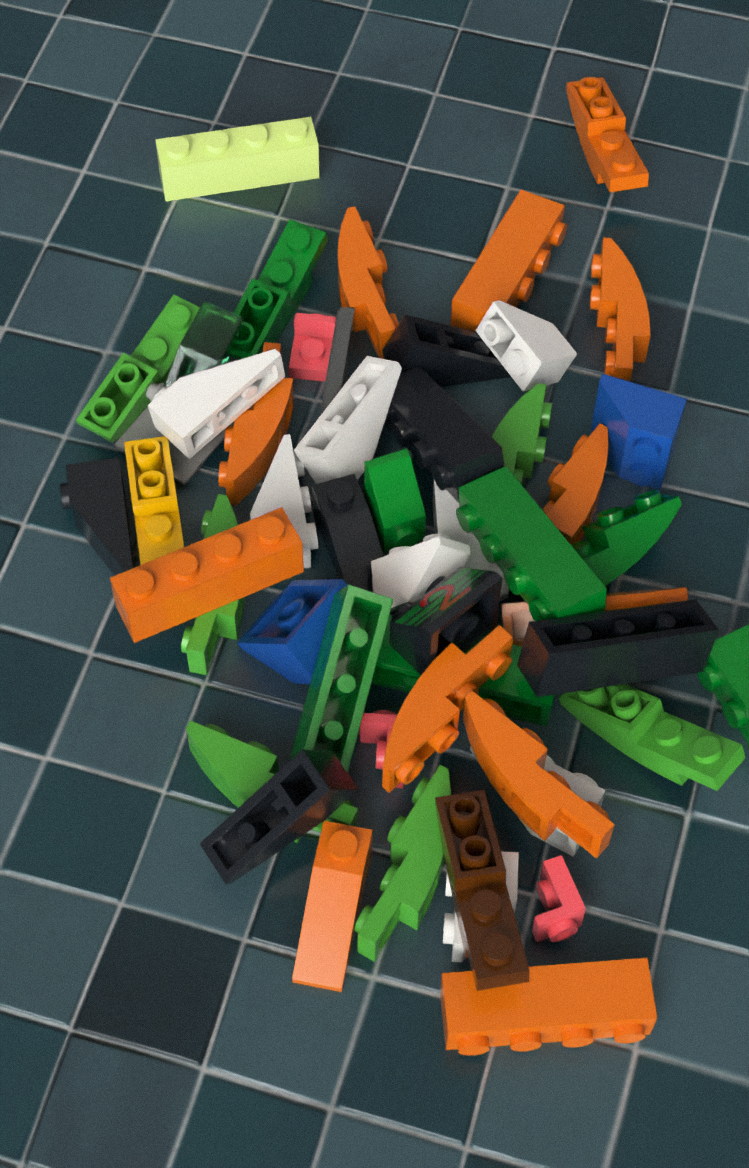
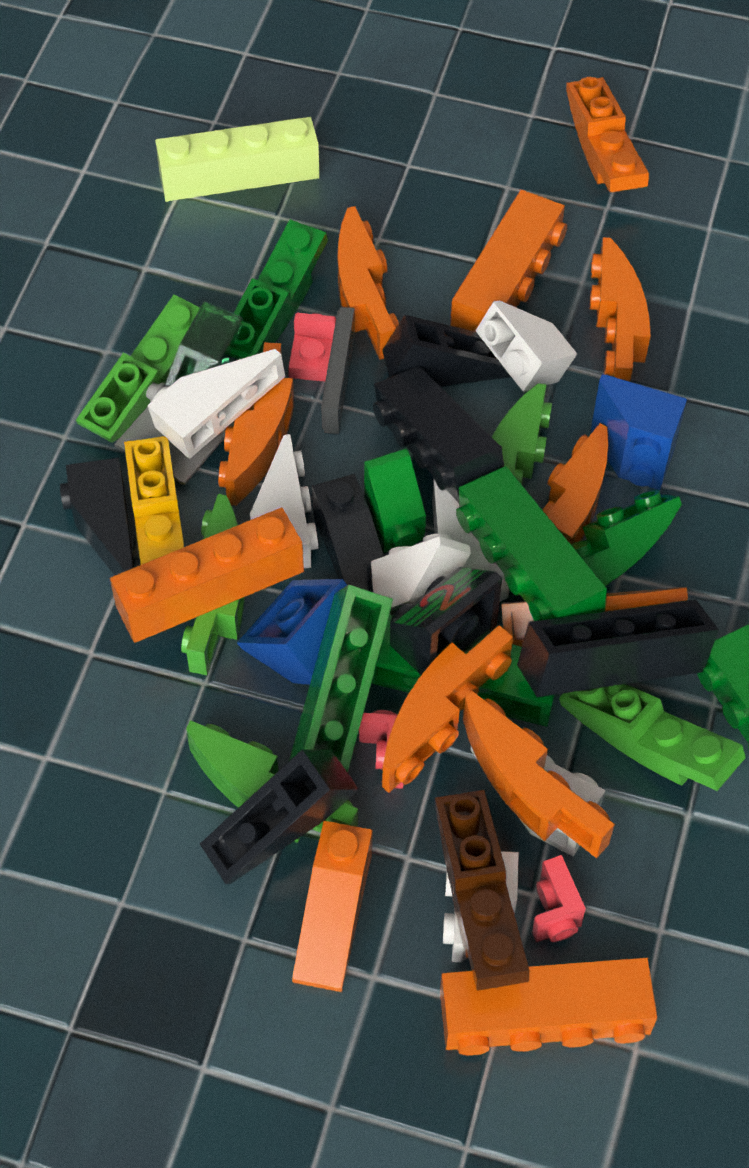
(351, 423): white slope -> none
(415, 869): bright green slope -> none

